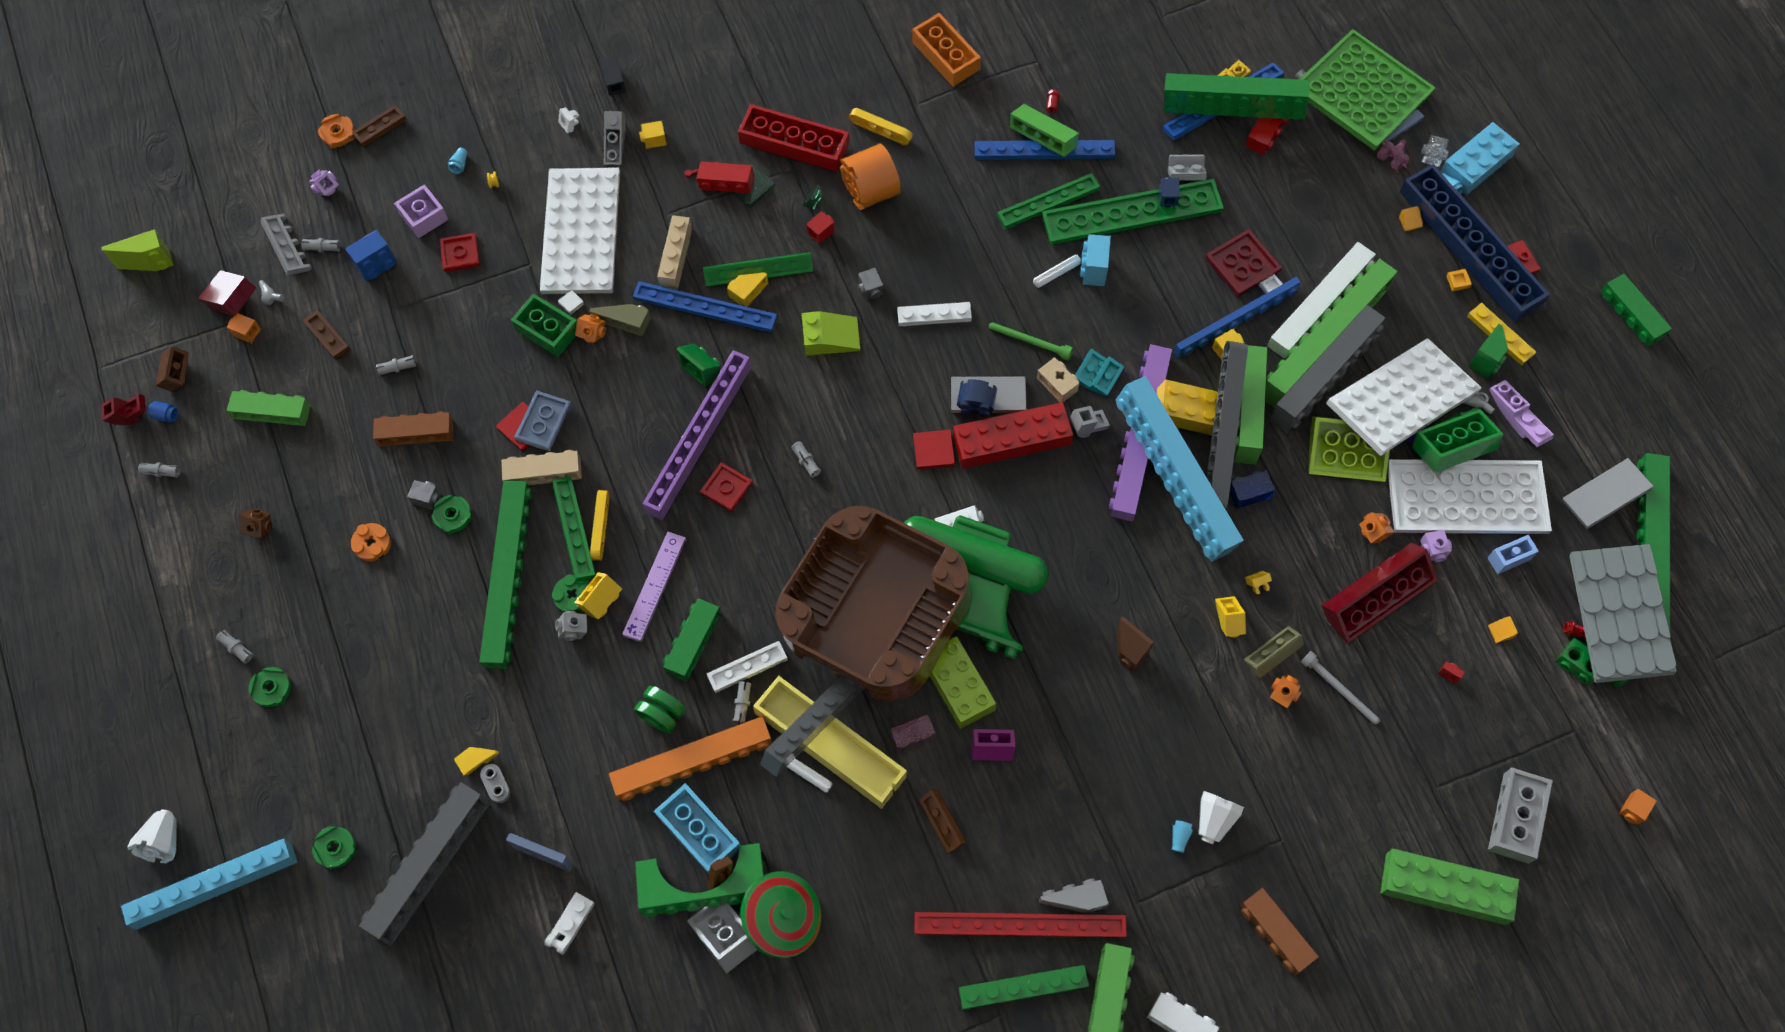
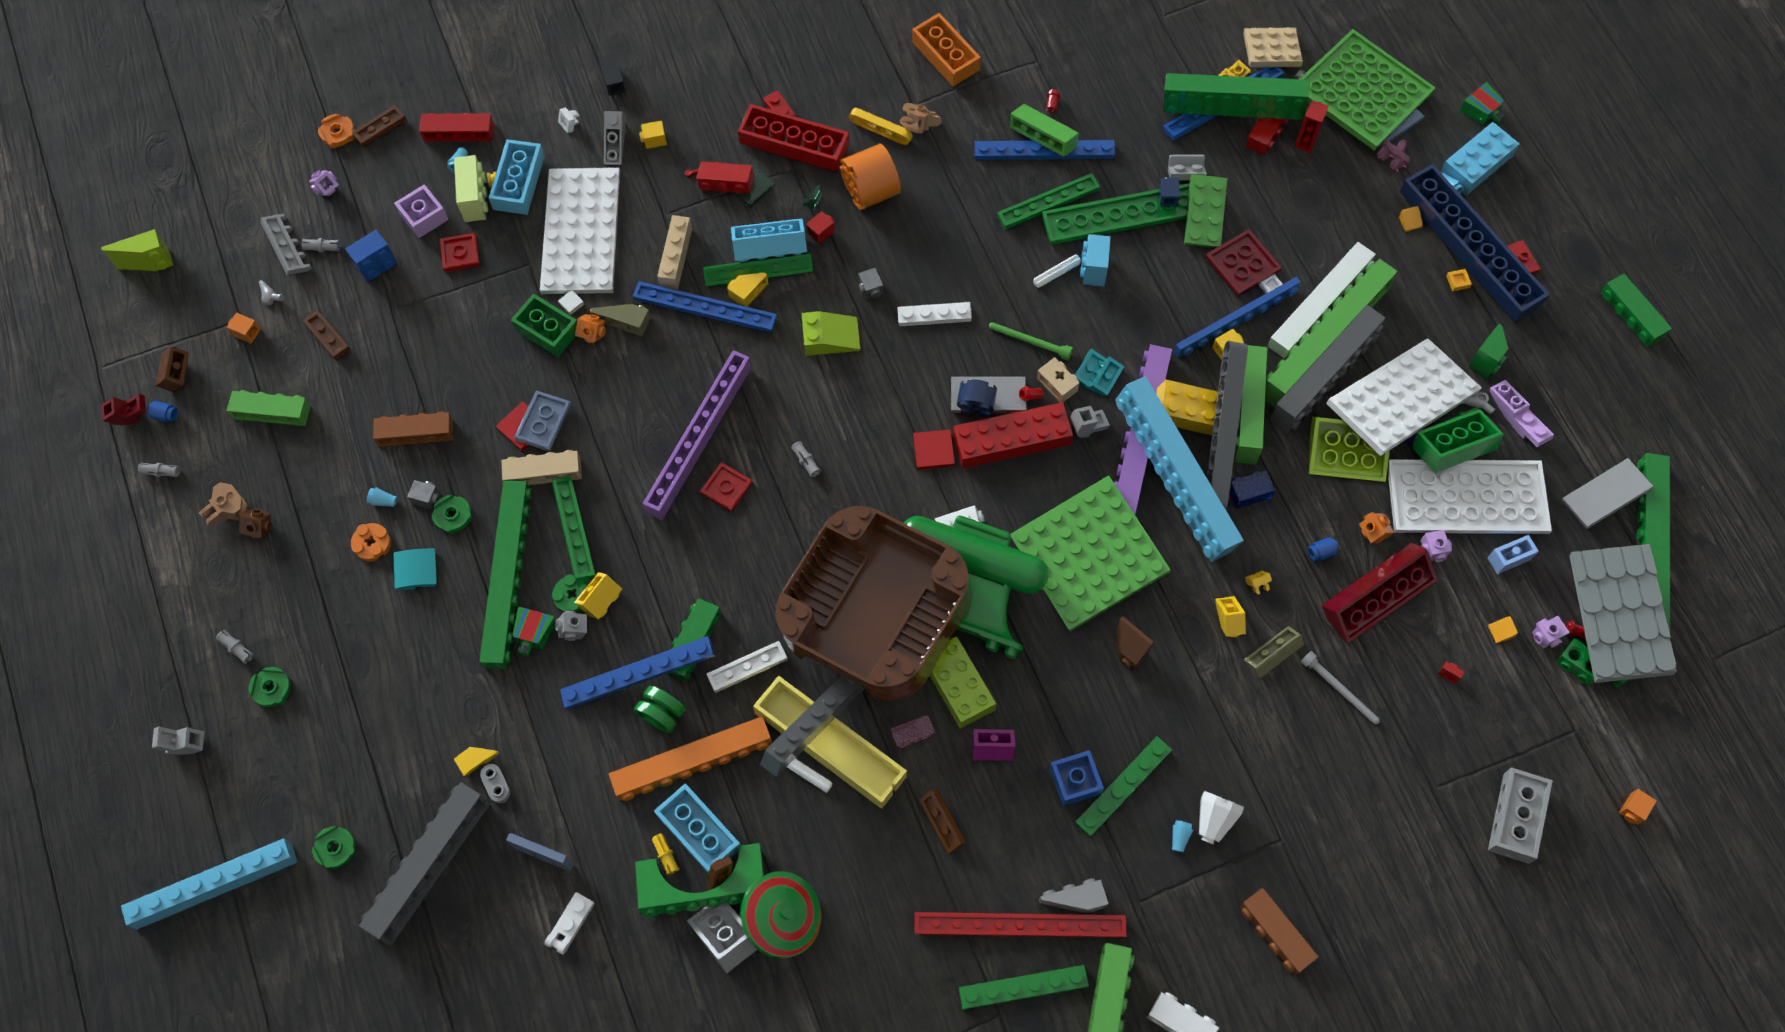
(156, 838): white cone -> none
(178, 741): none -> light grey brick
(226, 502): none -> medium nougat hinge
(227, 293): dark red brick -> none
(381, 498): none -> medium azure cone
(396, 365): light grey pin -> none
(414, 569): none -> teal slope
(456, 127): none -> red brick
(470, 188): none -> yellowish green brick
(516, 177): none -> medium azure brick
(532, 630): none -> torso
(599, 525): yellow beam -> none
(637, 672): none -> blue plate
(654, 587): lavender tile -> none
(665, 854): none -> yellow axle
(699, 364): green slope -> none
(742, 702): light grey pin -> none
(768, 239): none -> medium azure brick
(777, 103): none -> red plate
(919, 118): none -> medium nougat hinge
(1030, 393): none -> red pin
(1076, 778): none -> blue brick
(1091, 552): none -> bright green plate
(1123, 786): none -> green plate
(1205, 211): none -> bright green plate
(1272, 47): none -> tan plate
(1283, 697): orange brick -> none
(1311, 126): none -> red brick
(1323, 549): none -> blue brick
(1435, 151): clear brick -> none
(1449, 886): bright green brick -> none
(1484, 105): none -> green torso
(1488, 321): yellow plate -> none
(1550, 632): none -> lavender brick

